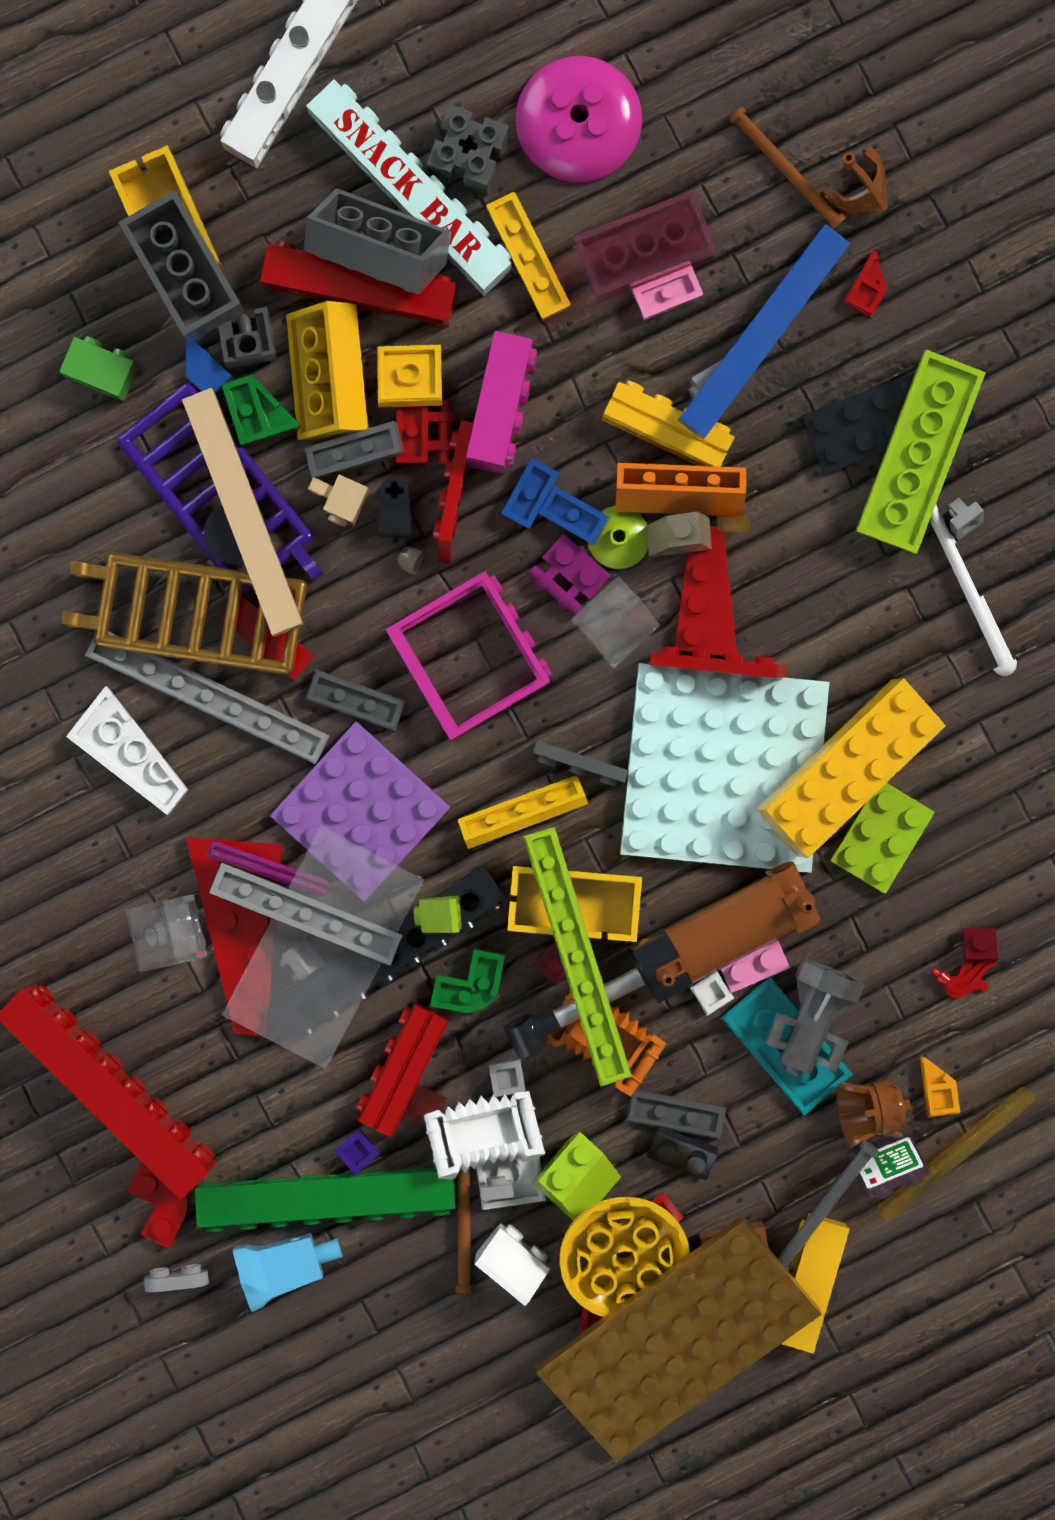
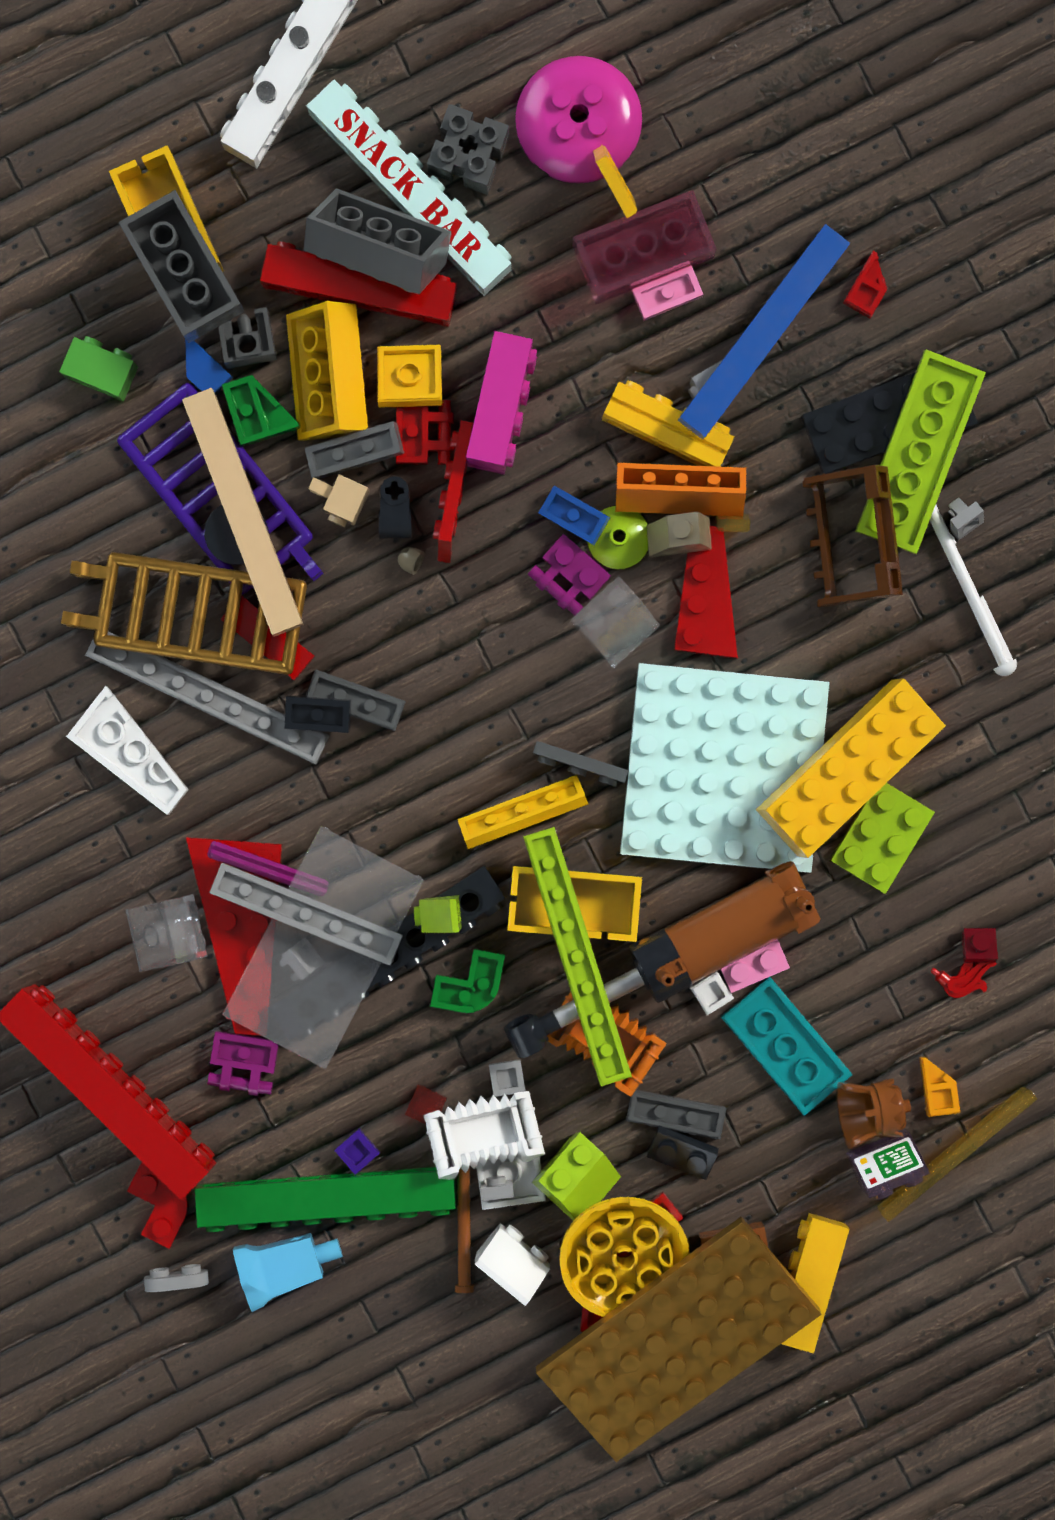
(243, 1053): none -> magenta plate
(317, 714): none -> black plate
(362, 797): medium lavender plate -> none
(403, 1068): red brick -> none
(508, 616): dark pink window -> none
(528, 256): yellow plate -> none
(530, 493): blue plate -> none
(550, 964): dark red plate -> none
(615, 181): none -> yellow tile
(729, 663): red wing -> none
(787, 168): dark orange bar -> none
(822, 997): flat silver piece -> none
(827, 1203): dark grey bar -> none
(873, 197): dark orange helmet -> none
(888, 571): none -> reddish brown hinge

